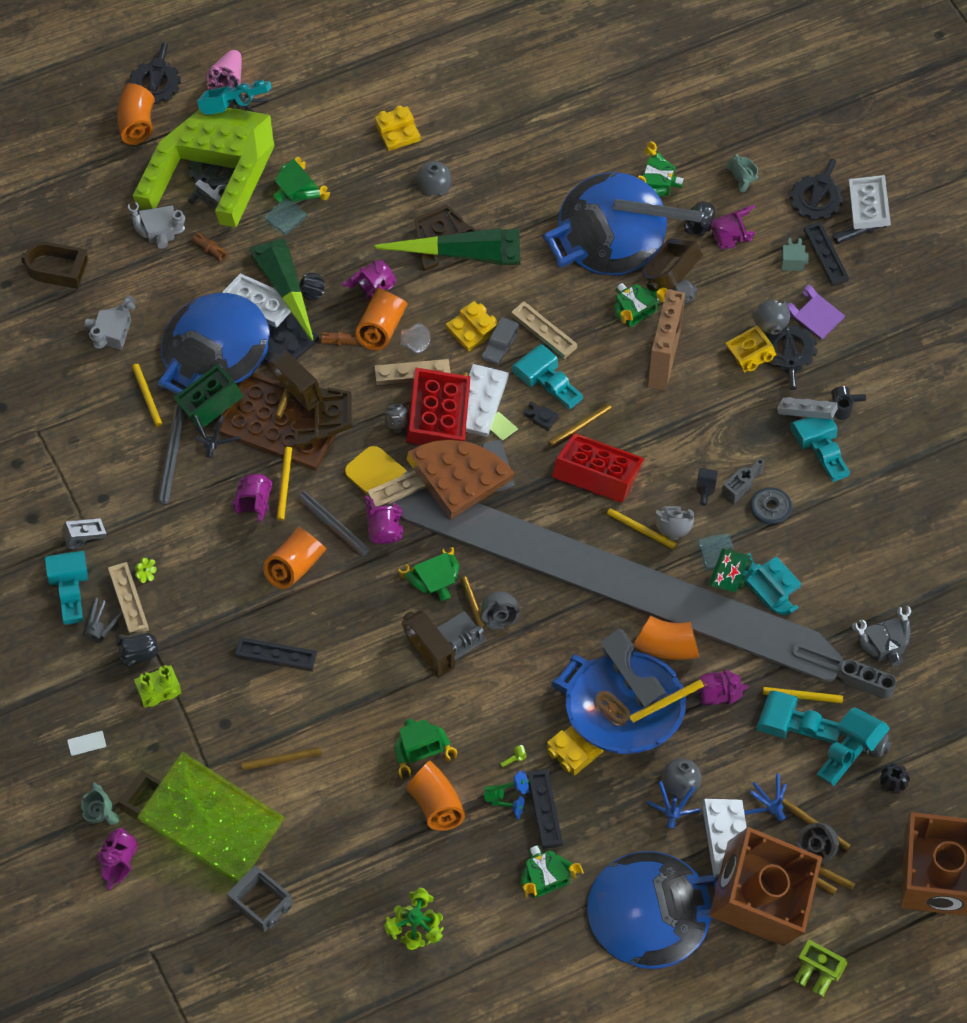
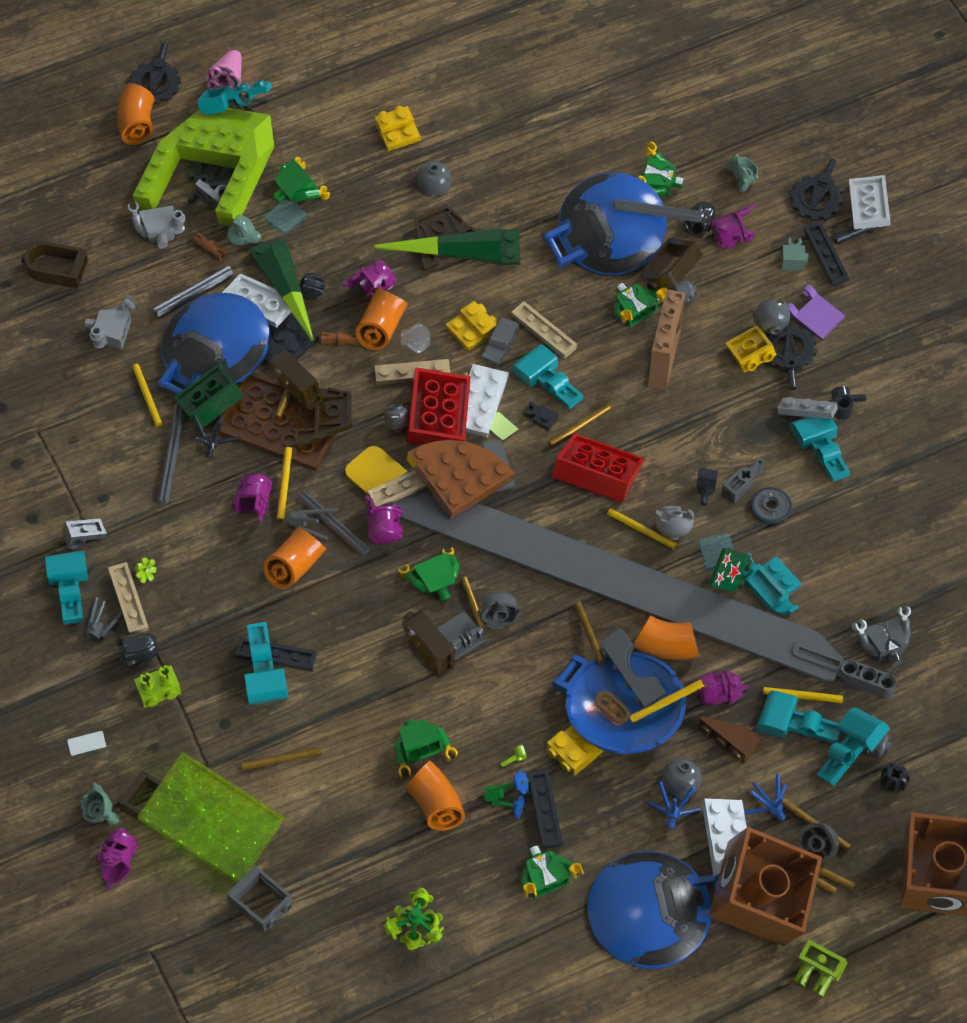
(192, 291): none -> dark grey axle
(243, 232): none -> sand green hair
(266, 682): none -> teal plate
(300, 519): none -> dark grey plant
(590, 634): none -> pearl gold bar
(735, 738): none -> reddish brown slope

